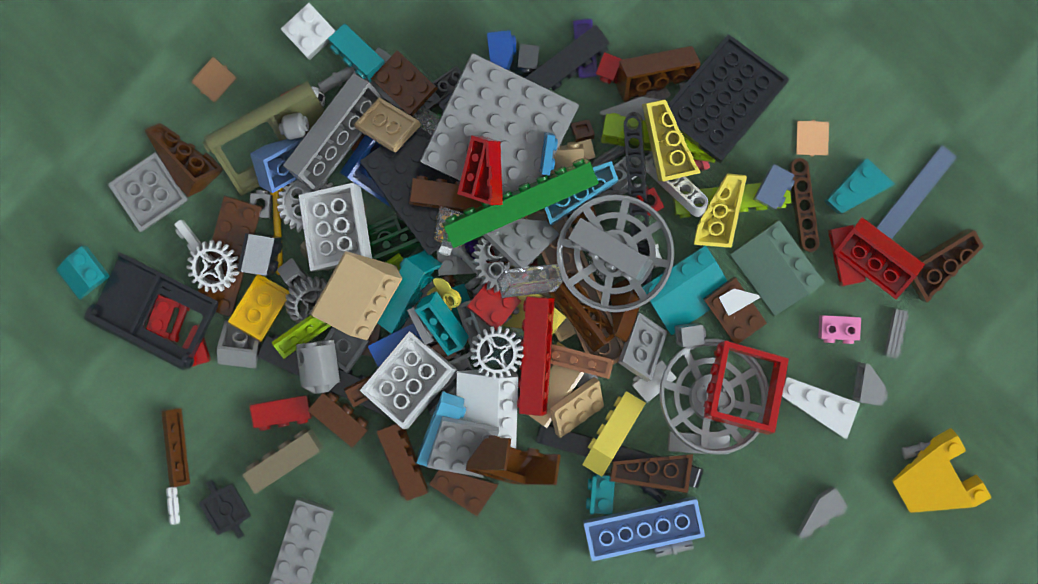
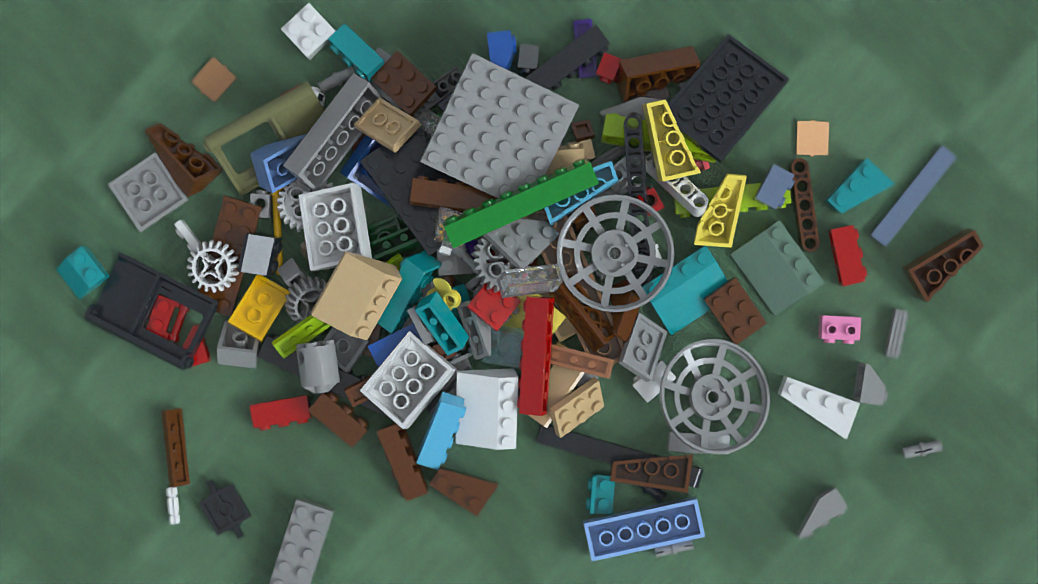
(283, 461): dark tan brick -> none
(294, 126): light grey head -> none
(456, 443): light grey plate -> none
(482, 171): red wedge -> none
(501, 462): reddish brown windscreen -> none
(512, 344): white gear -> none
(547, 162): dark azure plate -> none
(609, 249): light grey wedge -> none
(613, 433): light yellow wedge -> none
(690, 334): light grey brick -> none
(736, 300): white sticker -> none
(774, 396): red window -> none
(879, 258): red slope -> none
(932, 481): yellow wedge -> none

